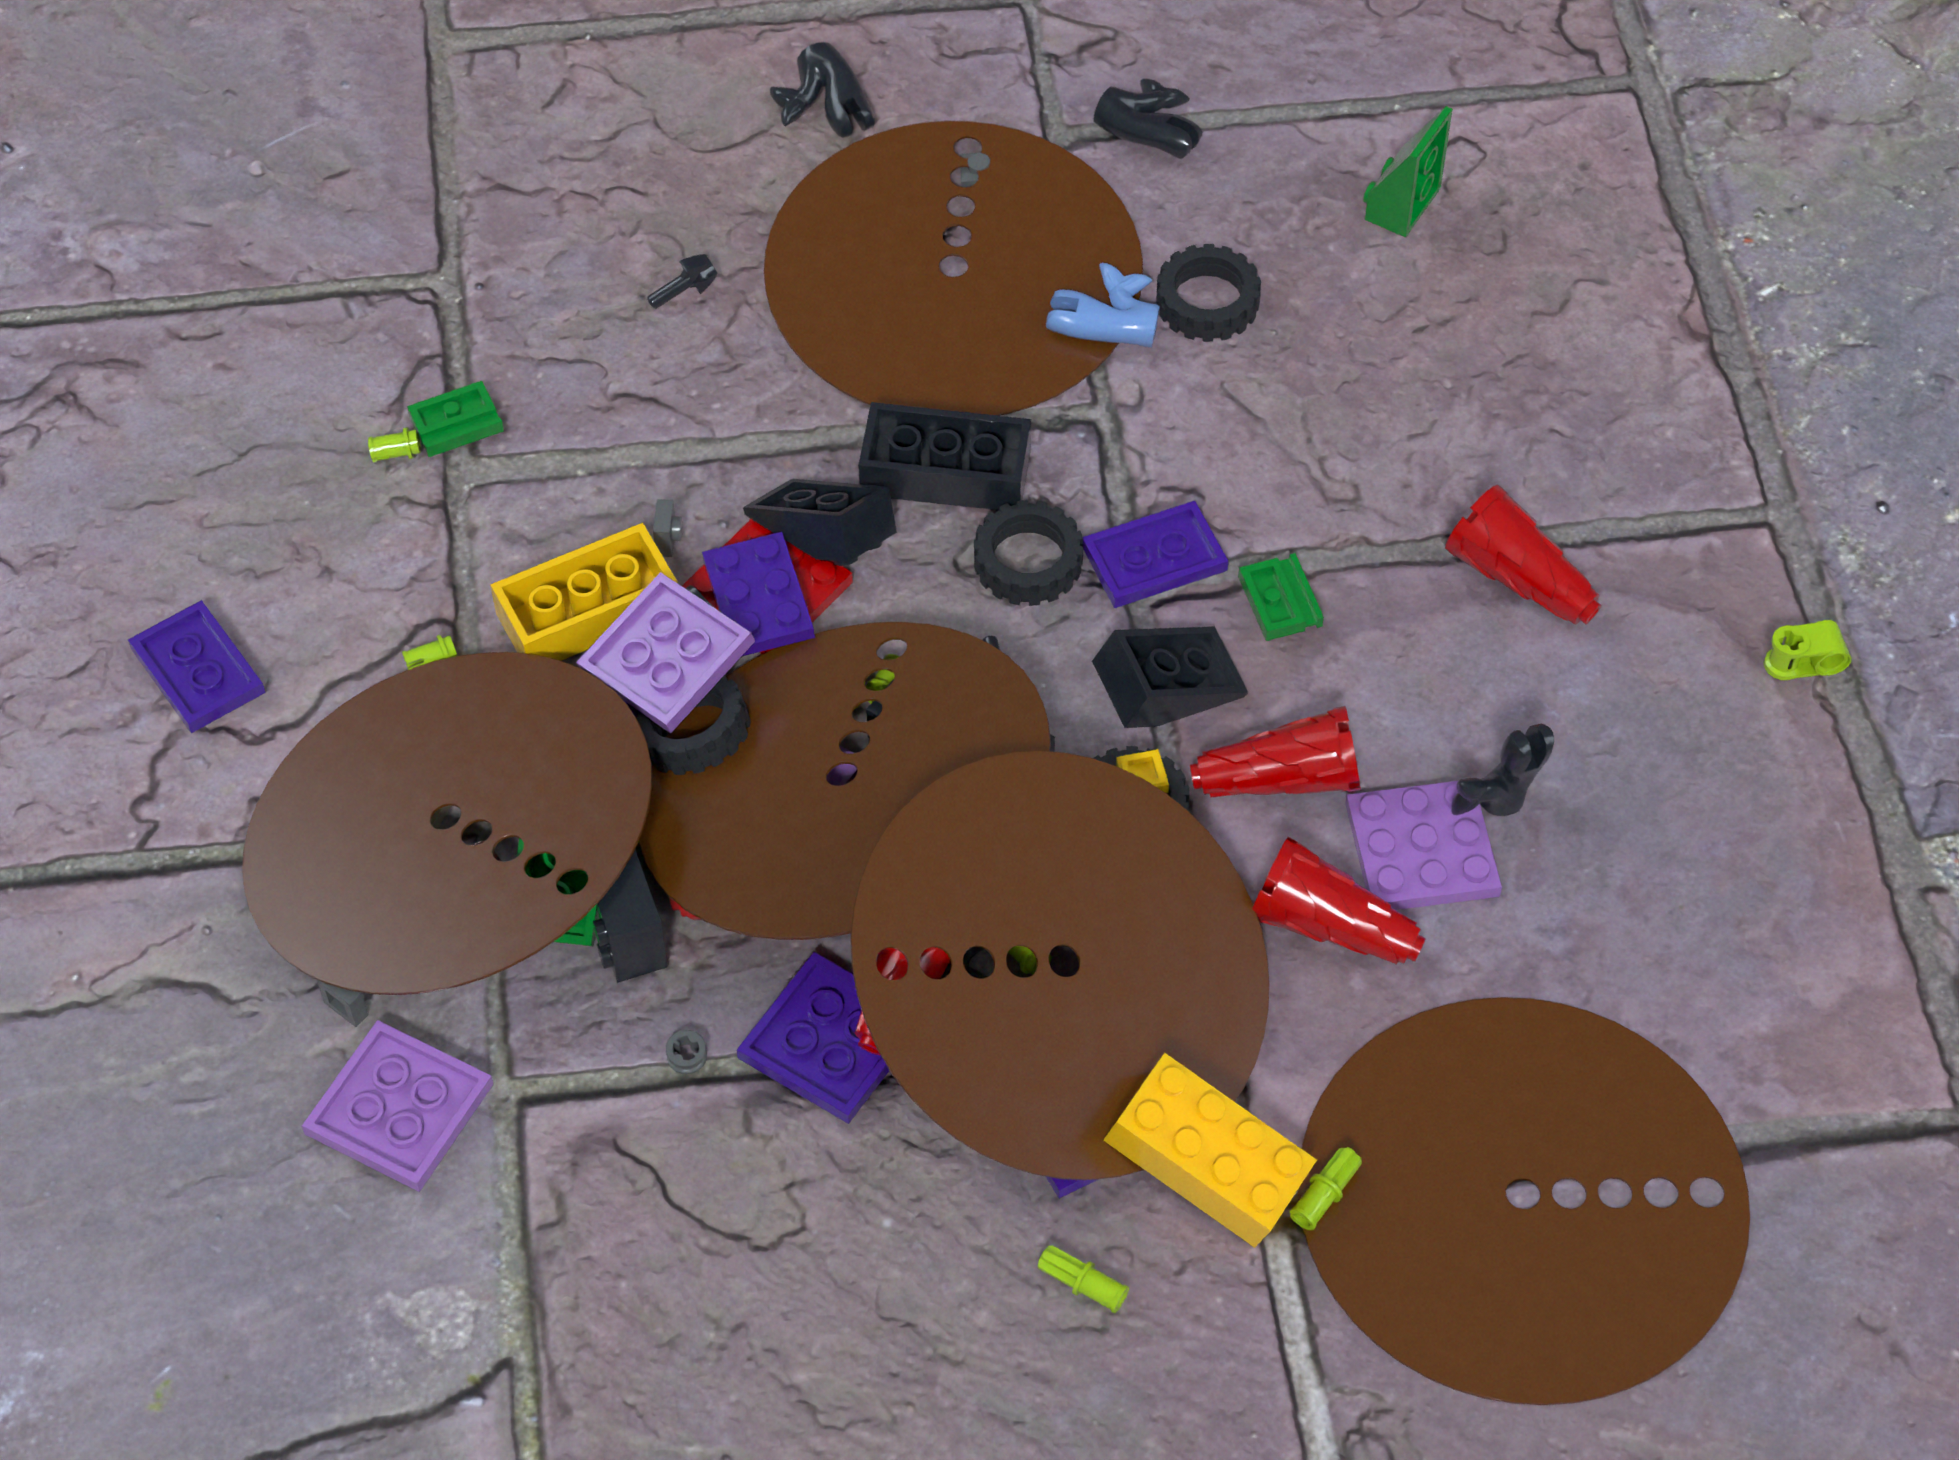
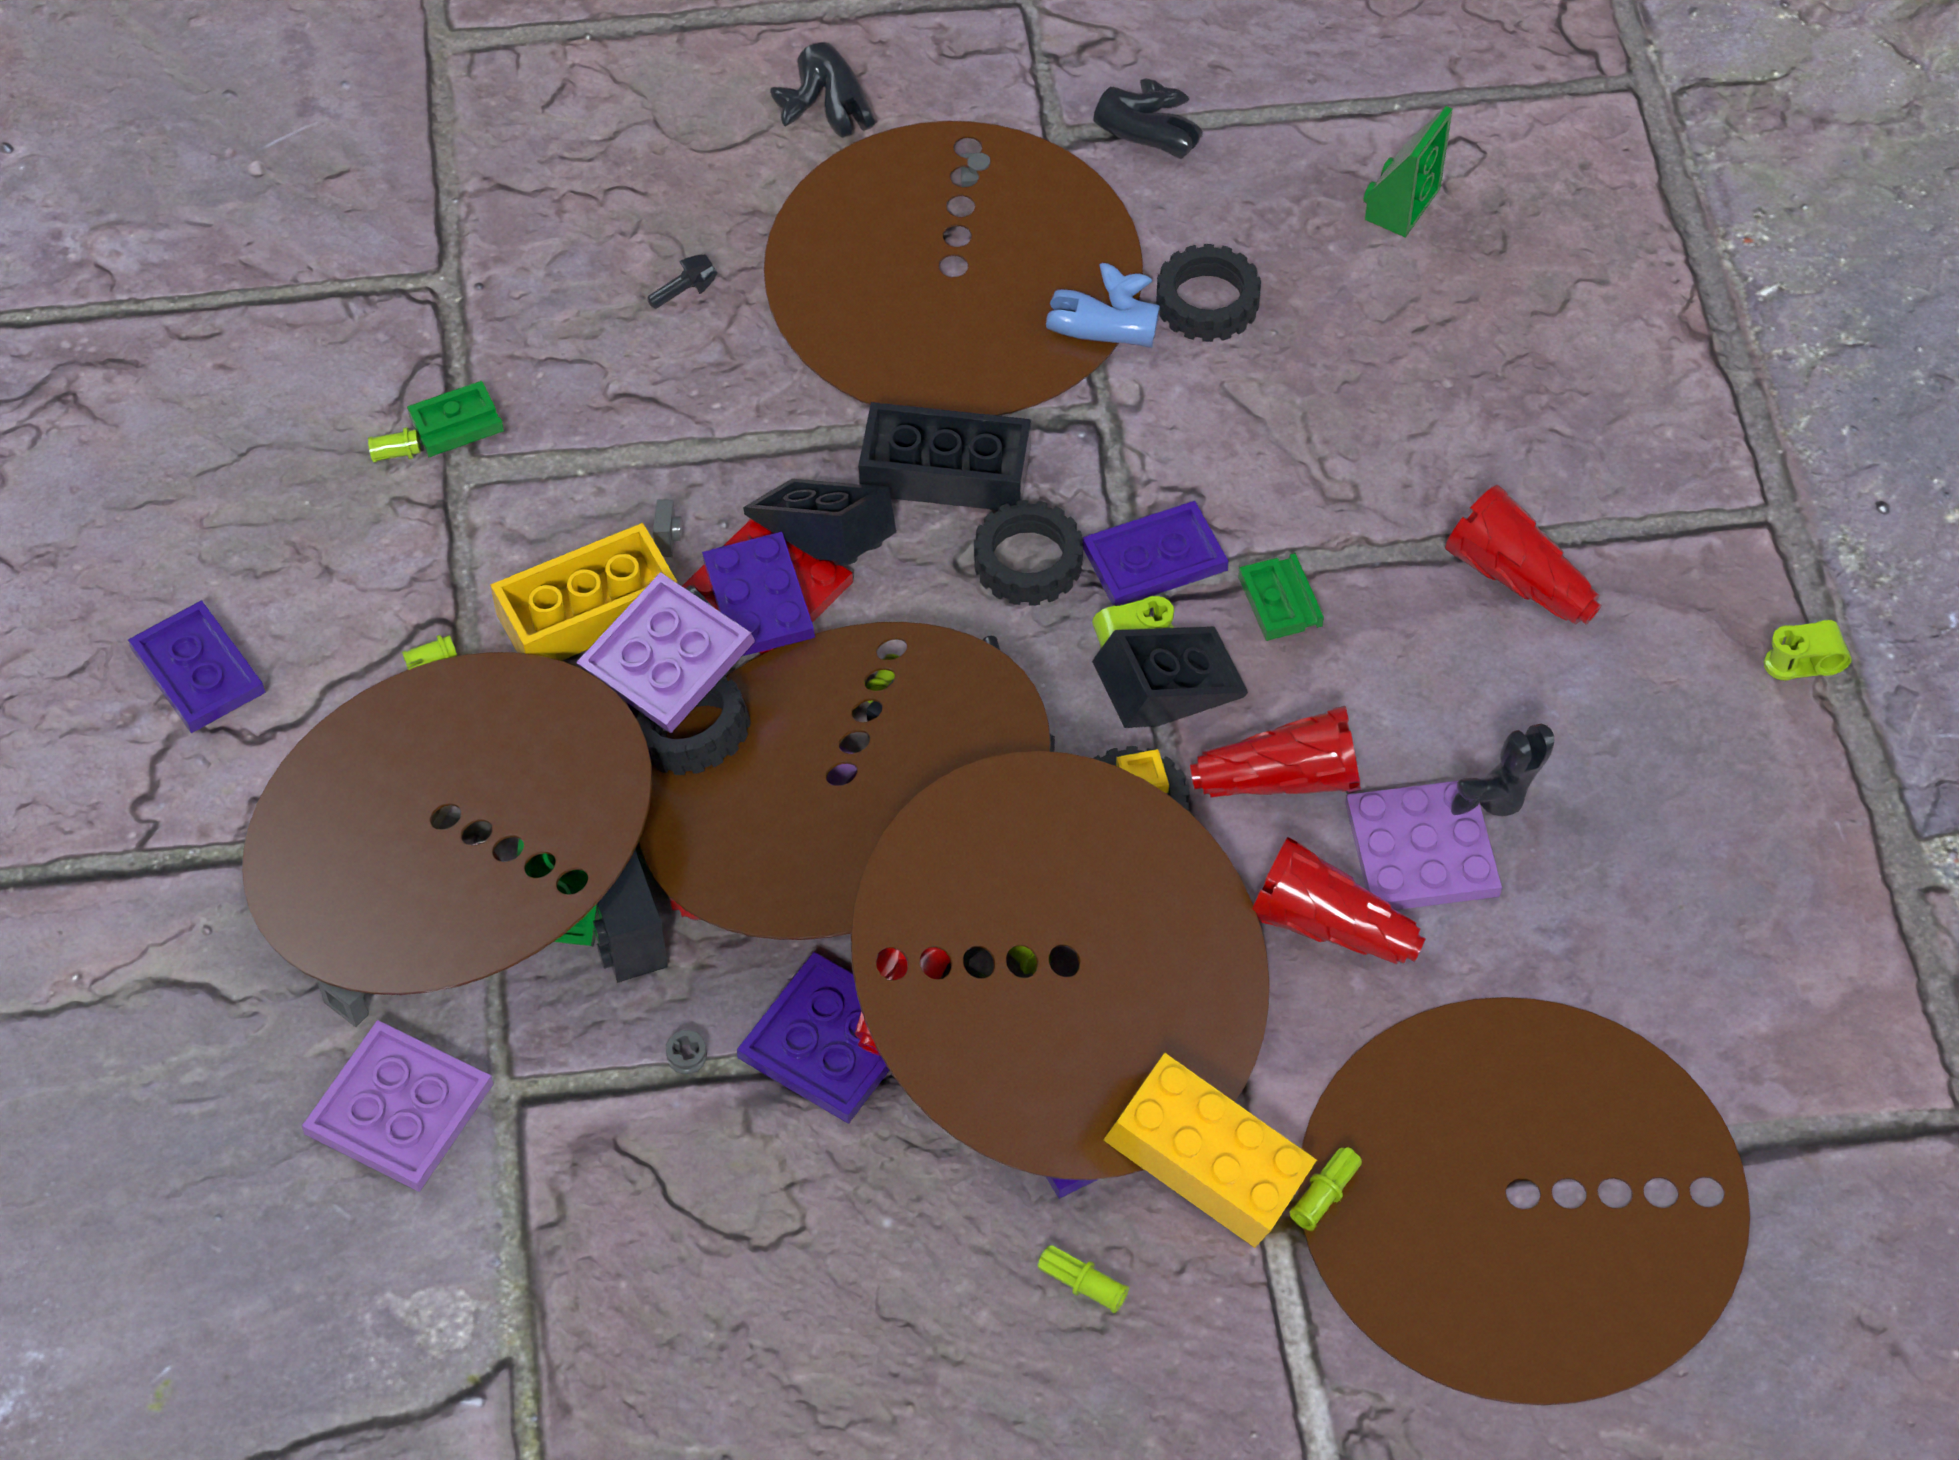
(1133, 616): none -> lime piece

